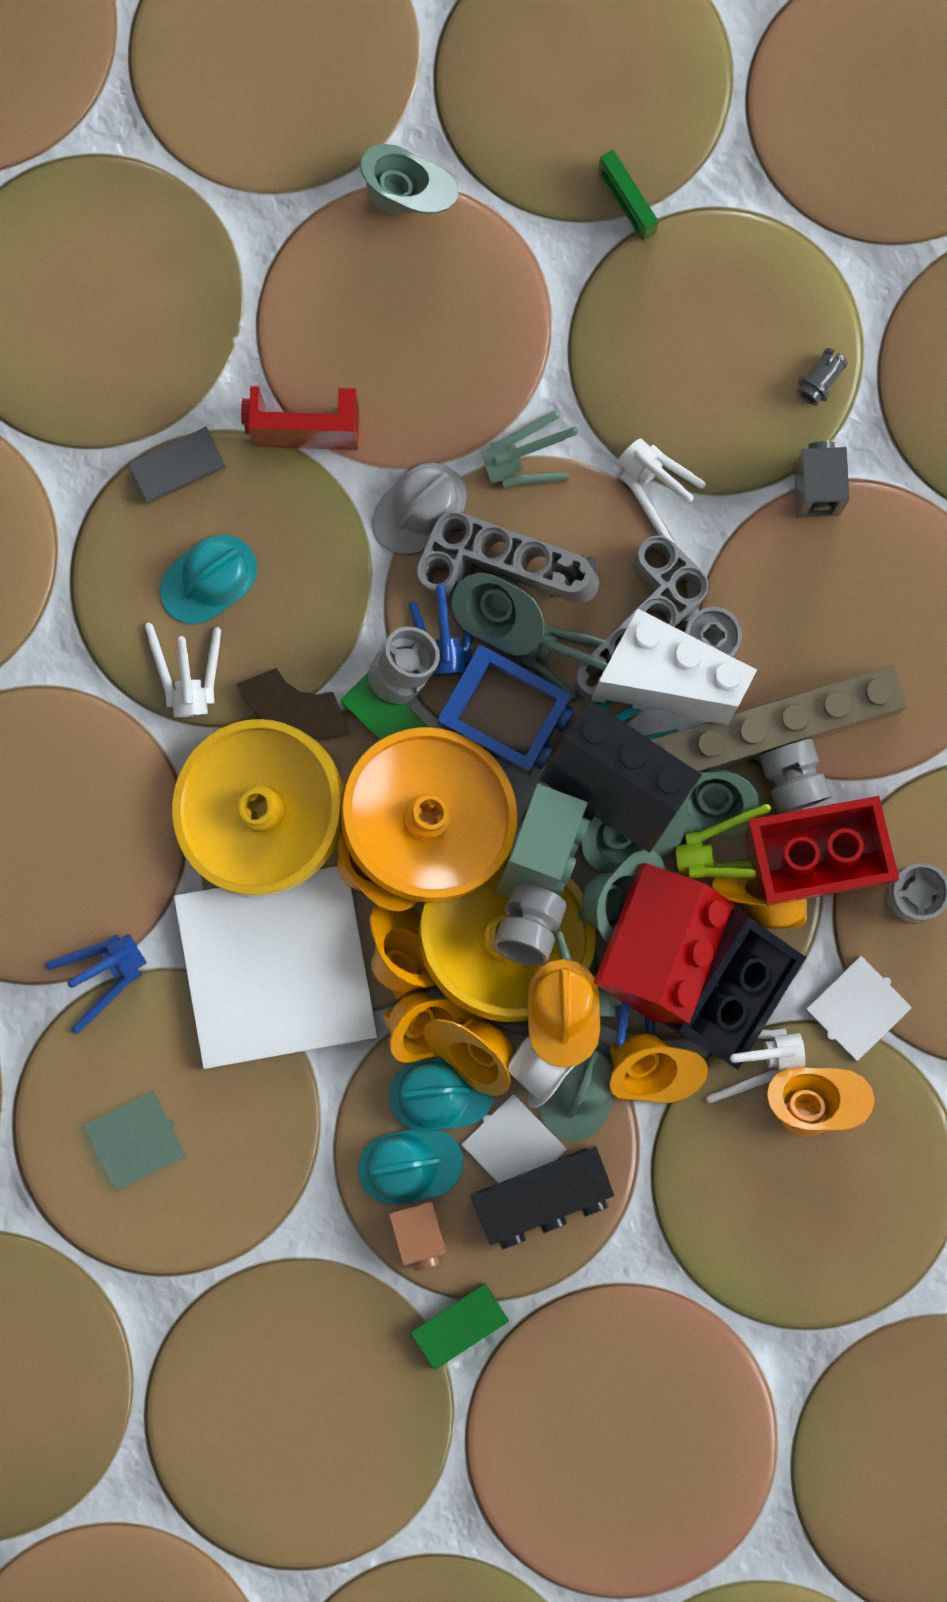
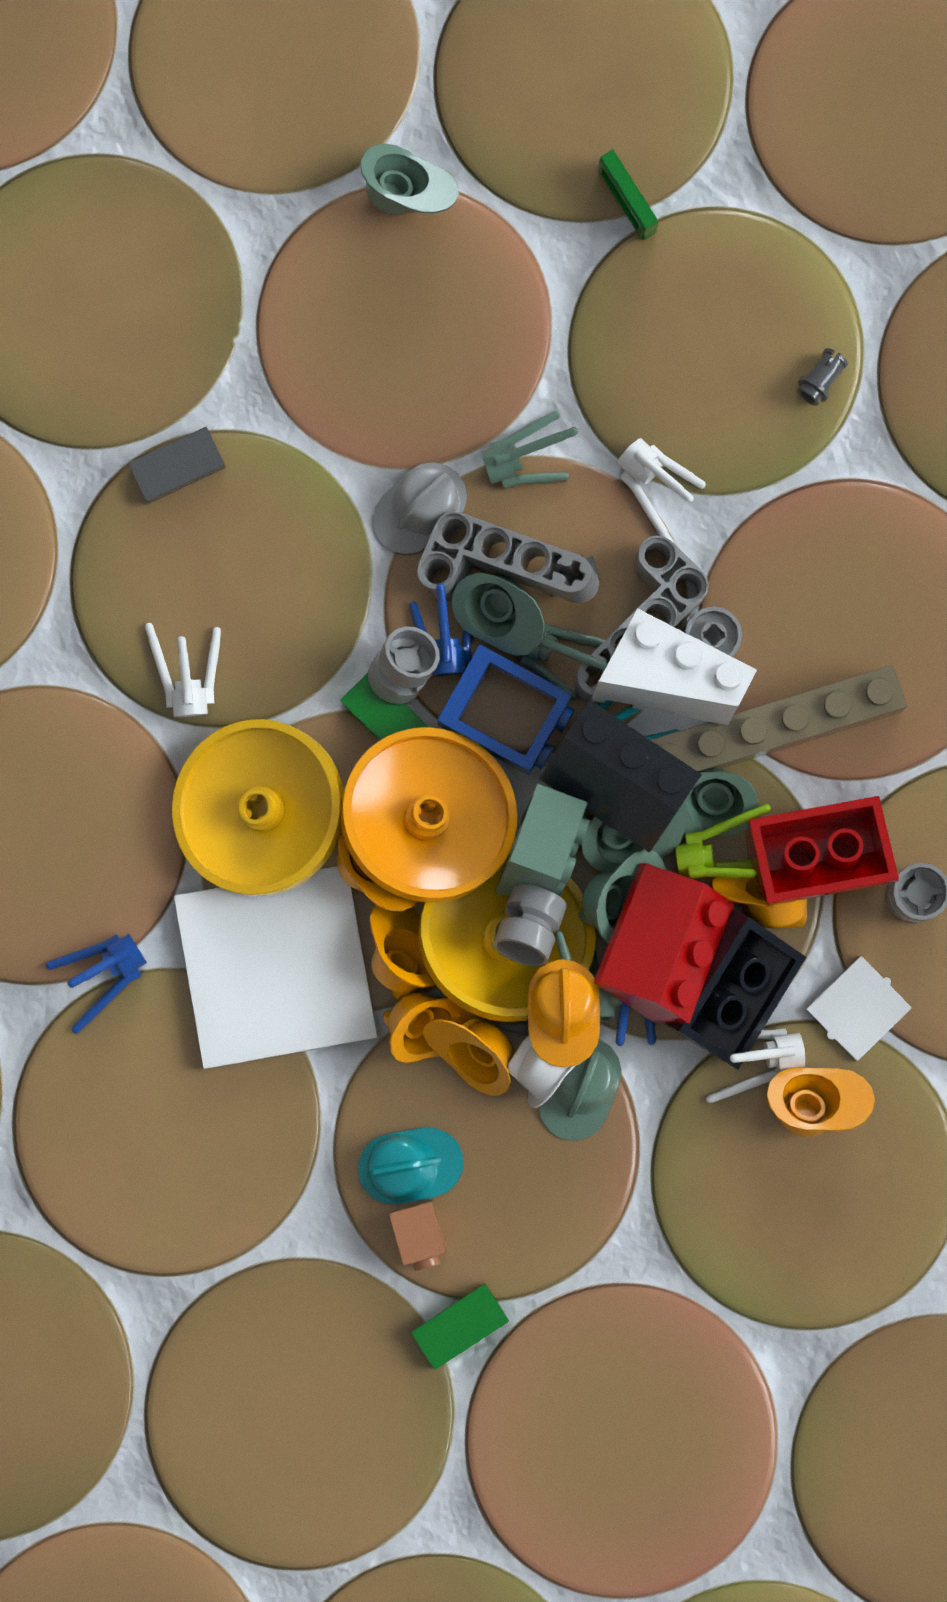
(135, 1141): clear light blue piece -> none
(208, 579): teal piece -> none
(278, 701): dark brown tile -> none
(302, 429): red panel -> none
(435, 1097): teal piece -> none
(512, 1142): white piece -> none
(543, 1197): black slope -> none
(654, 1072): light orange piece -> none
(799, 791): light grey wheel -> none
(821, 480): dark grey brick -> none

